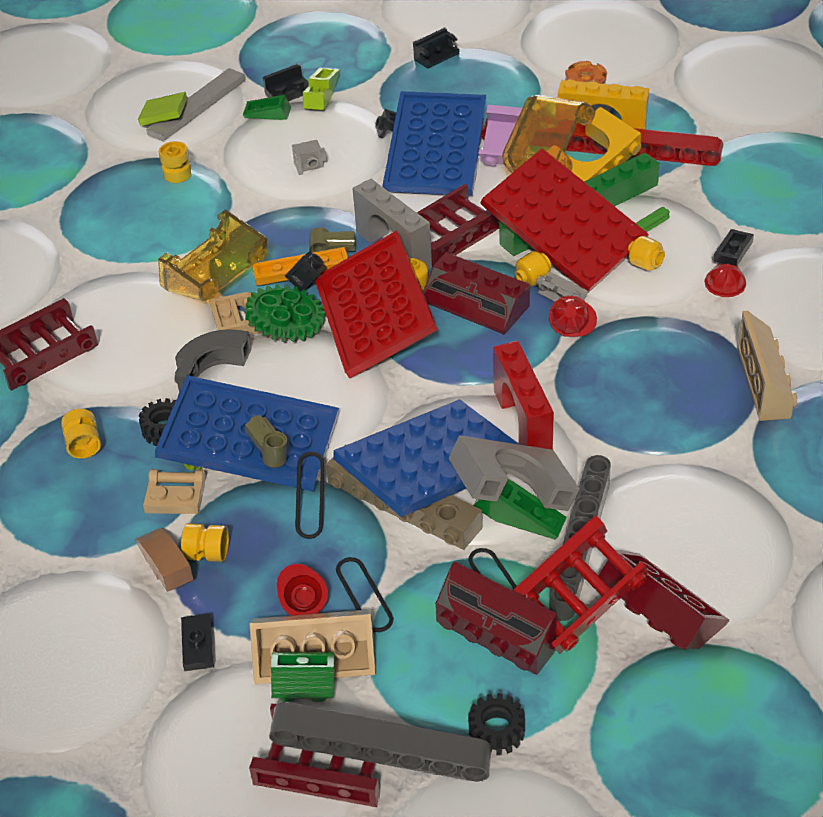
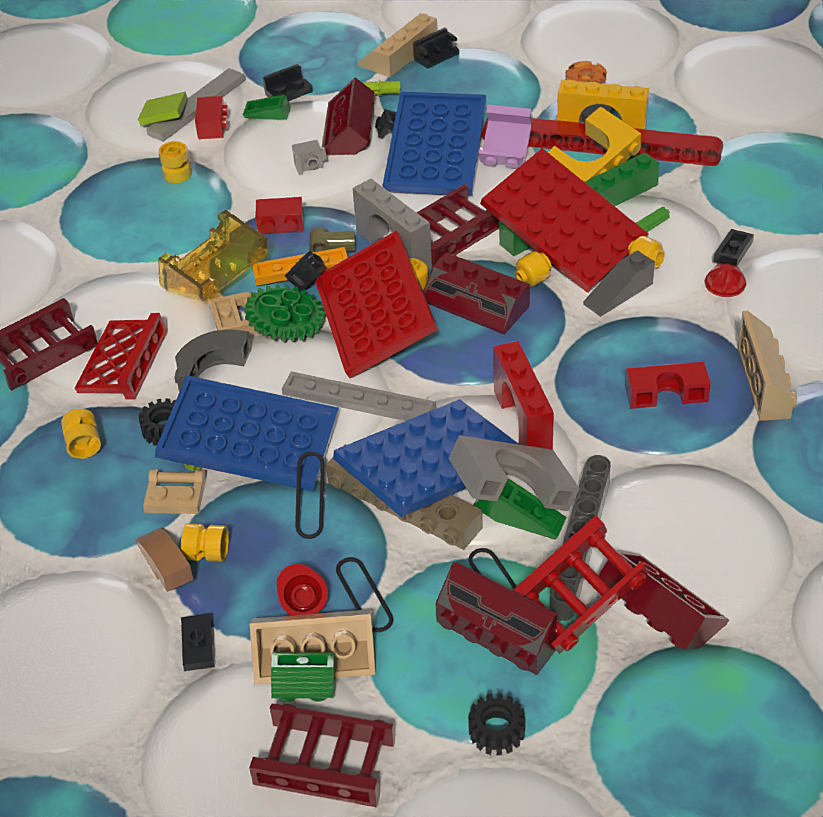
(138, 358): none -> red fence
(211, 117): none -> red brick
(268, 440): olive piece -> none
(279, 215): none -> red brick
(320, 88): lime slope -> none
(349, 120): none -> dark red slope
(355, 397): none -> light grey tile
(380, 742): dark grey beam -> none
(384, 87): none -> lime axle
(398, 48): none -> tan slope
(547, 125): clear yellow windscreen -> none
(555, 287): light grey hinge -> none
(572, 317): red piece -> none
(621, 283): none -> dark grey slope
(685, 379): none -> red arch

